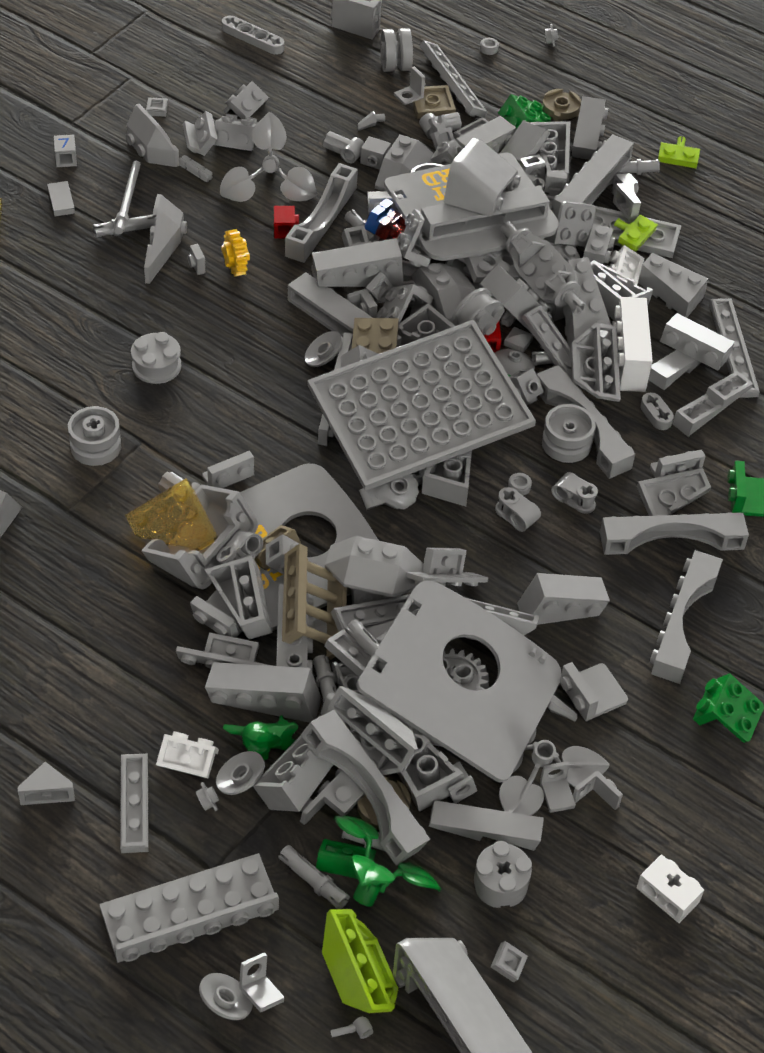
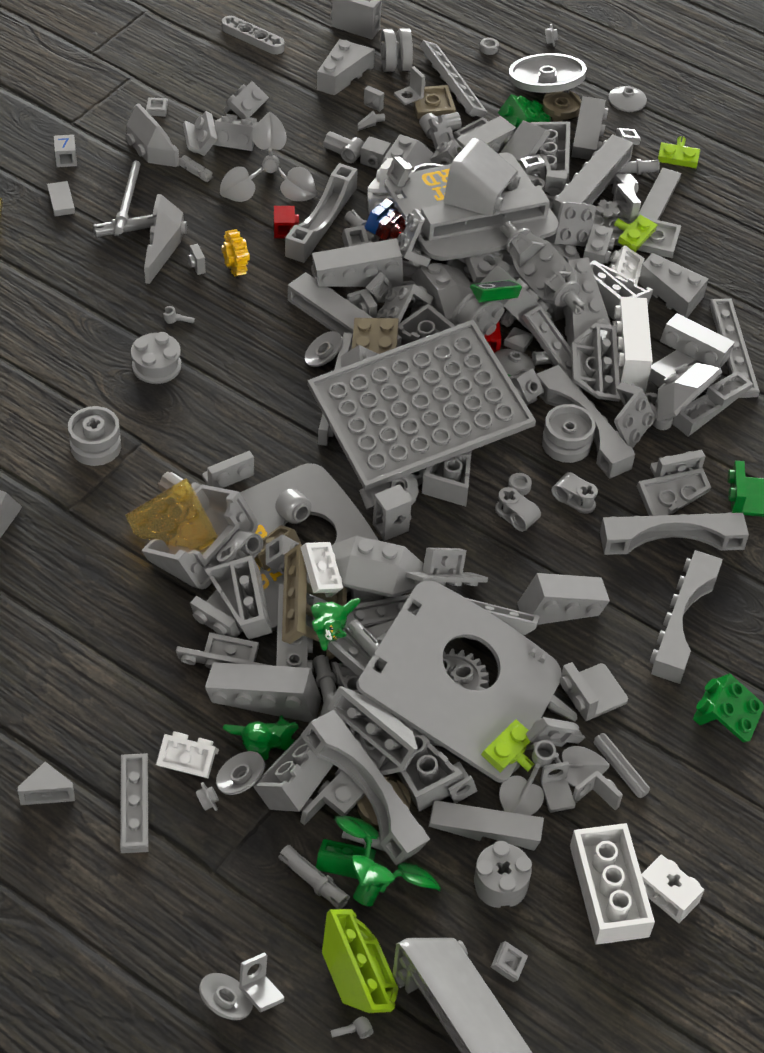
(171, 316): none -> light grey hand
(188, 908): light grey bracket -> none
(293, 506): none -> light grey head
(322, 568): none -> white bracket
(331, 620): none -> green animal
(343, 65): none -> light grey wedge
(374, 98): none -> light grey tile
(377, 184): none -> white bracket
(392, 512): none -> light grey brick
(399, 171): none -> light grey tile
(496, 290): none -> green slope
(509, 748): none -> lime plate
(547, 73): none -> light grey dish
(556, 731): none -> light grey hinge
(607, 209): none -> light grey plant
(611, 884): none -> white brick
(621, 765): none -> light grey axle
(627, 99): none -> light grey dish
(628, 134): none -> light grey tile
(635, 415): none -> light grey bracket
(660, 194): none -> light grey tile
(683, 388): none -> light grey wedge

